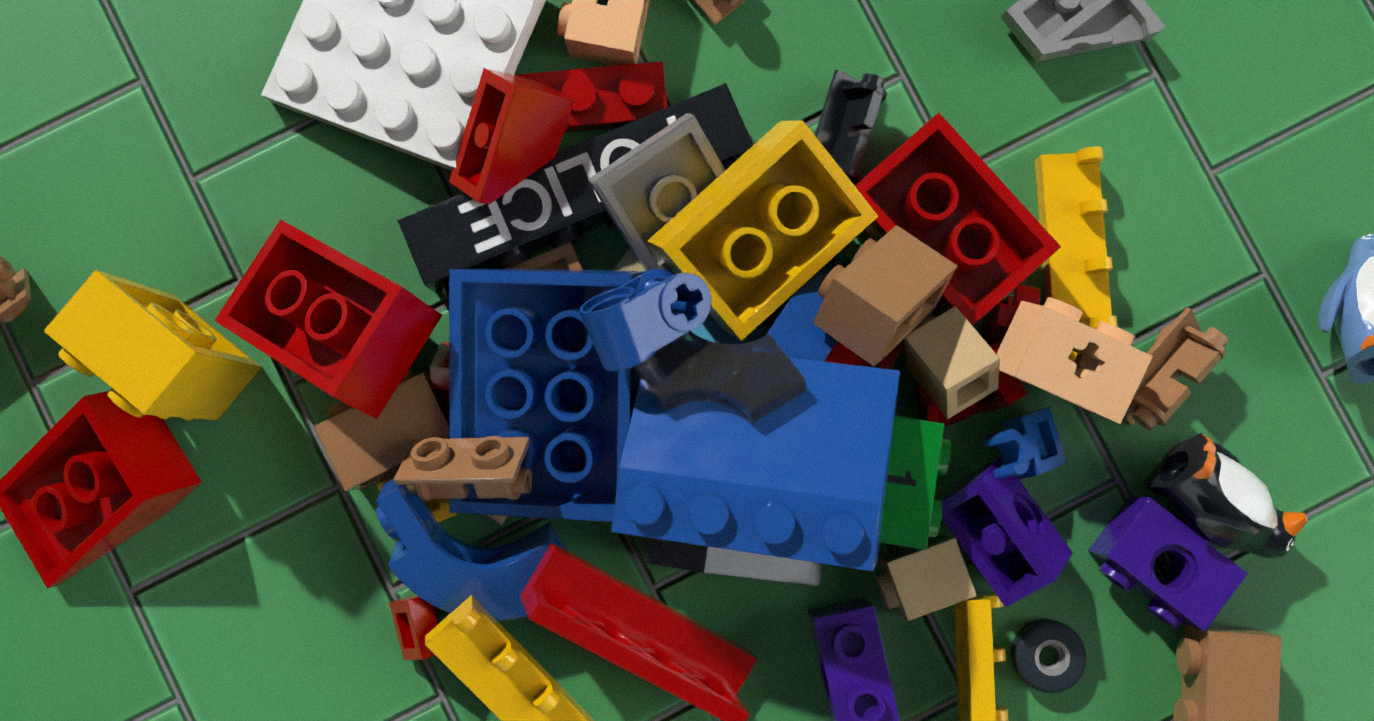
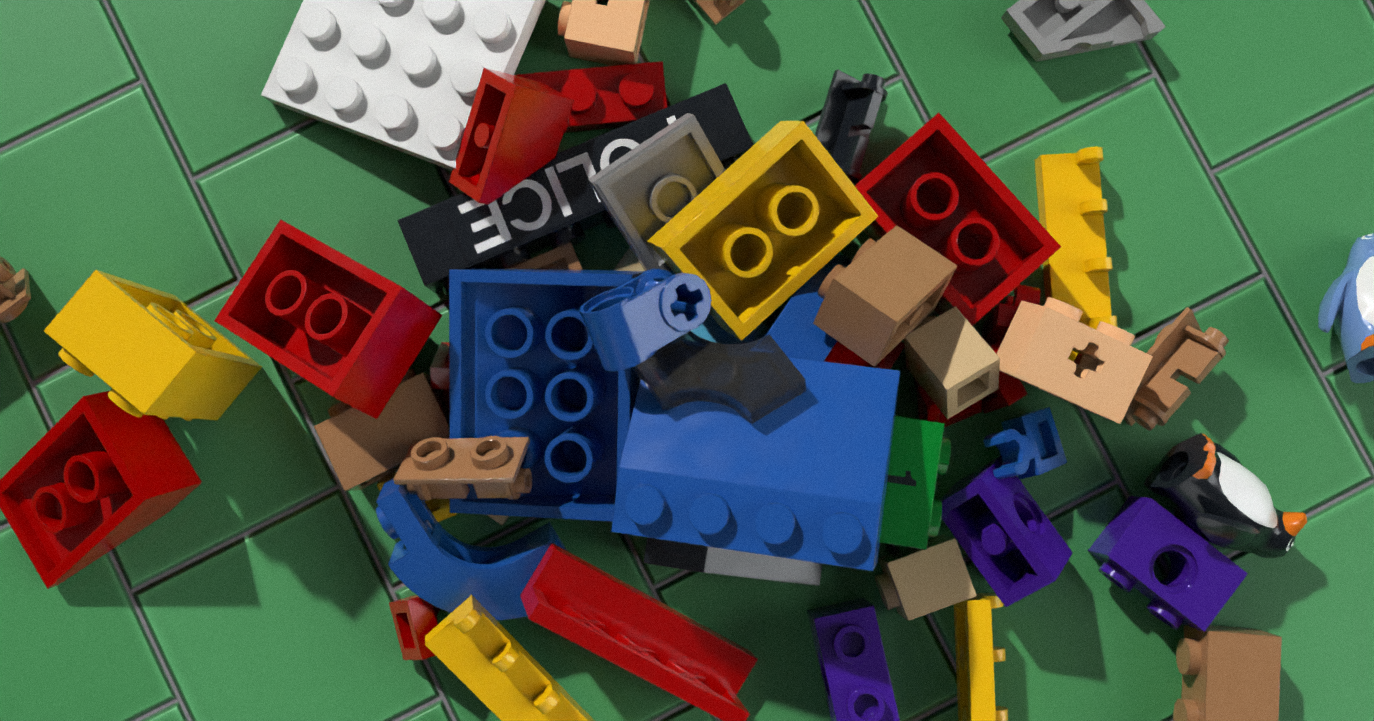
(1069, 662): black wheel -> none

